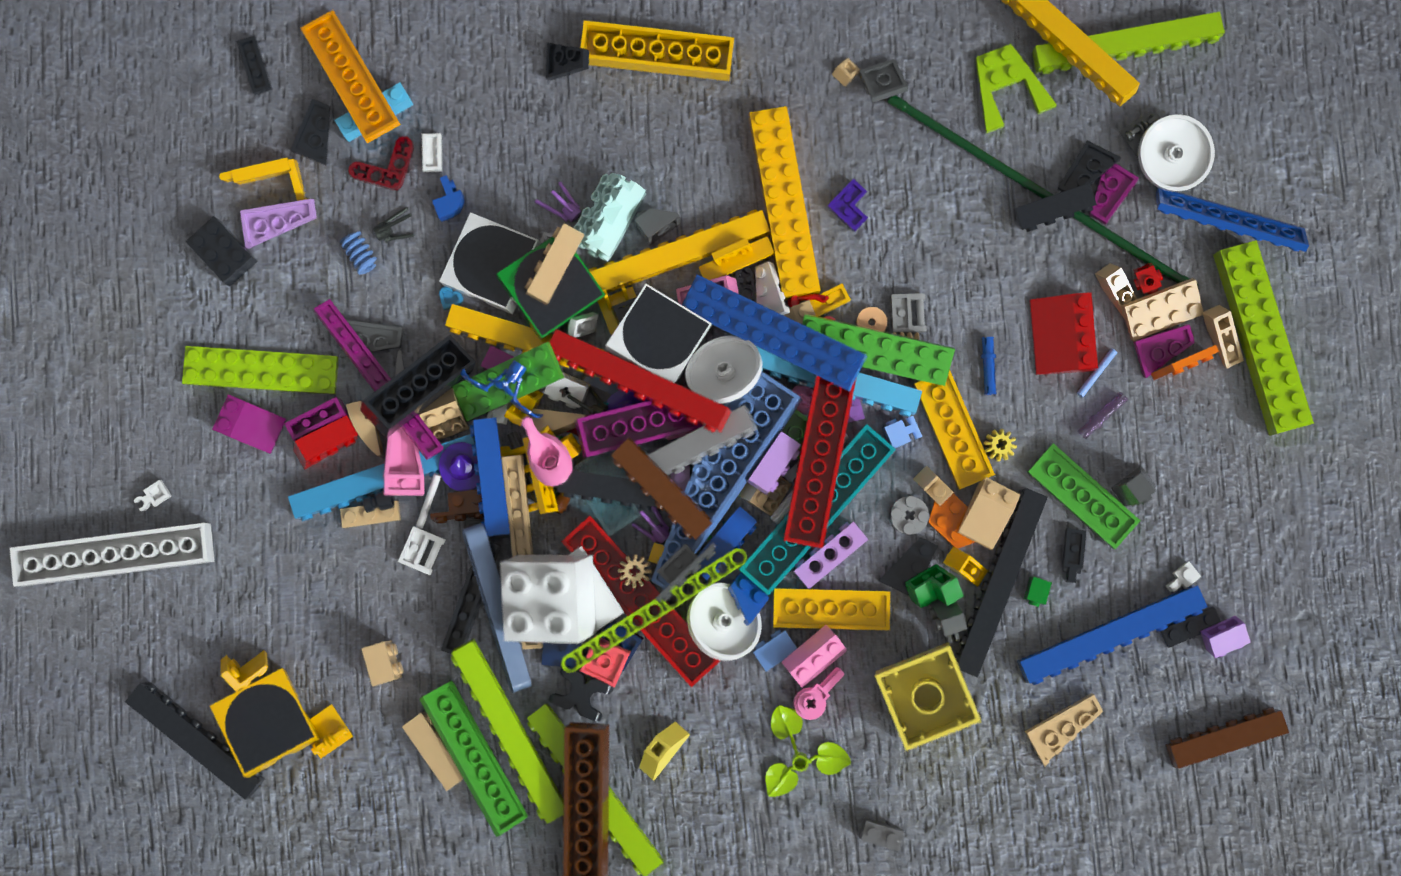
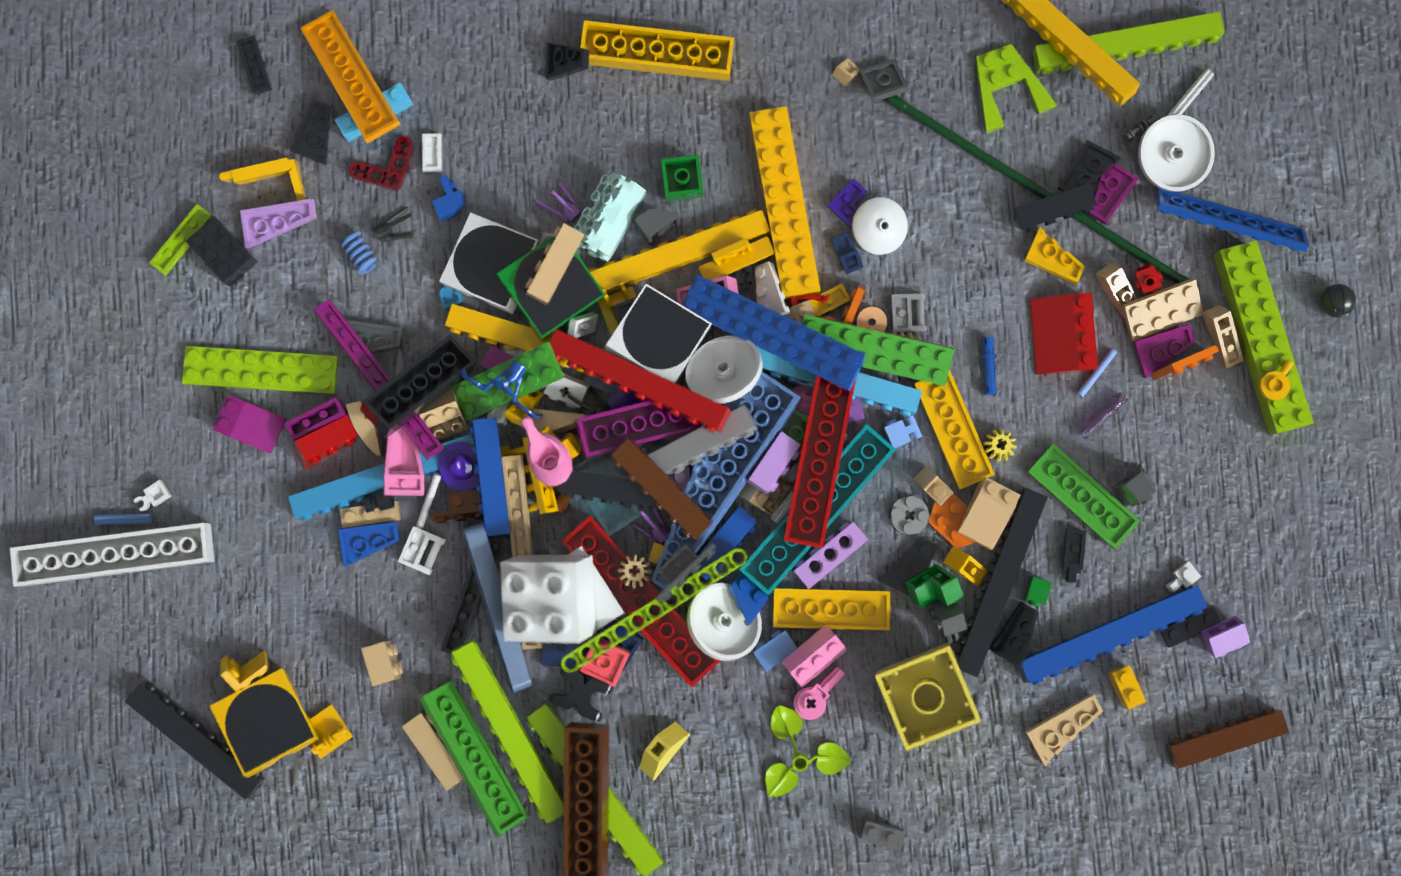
(123, 519): none -> medium blue axle
(176, 245): none -> lime plate
(366, 539): none -> blue wing
(682, 178): none -> green brick
(846, 253): none -> dark blue slope
(856, 297): none -> orange wing
(868, 222): none -> white dish
(1015, 635): none -> black wing
(1050, 257): none -> yellow wing
(1126, 686): none -> yellow brick
(1190, 95): none -> white axle
(1275, 384): none -> yellow piece
(1338, 300): none -> pearl dark grey piece

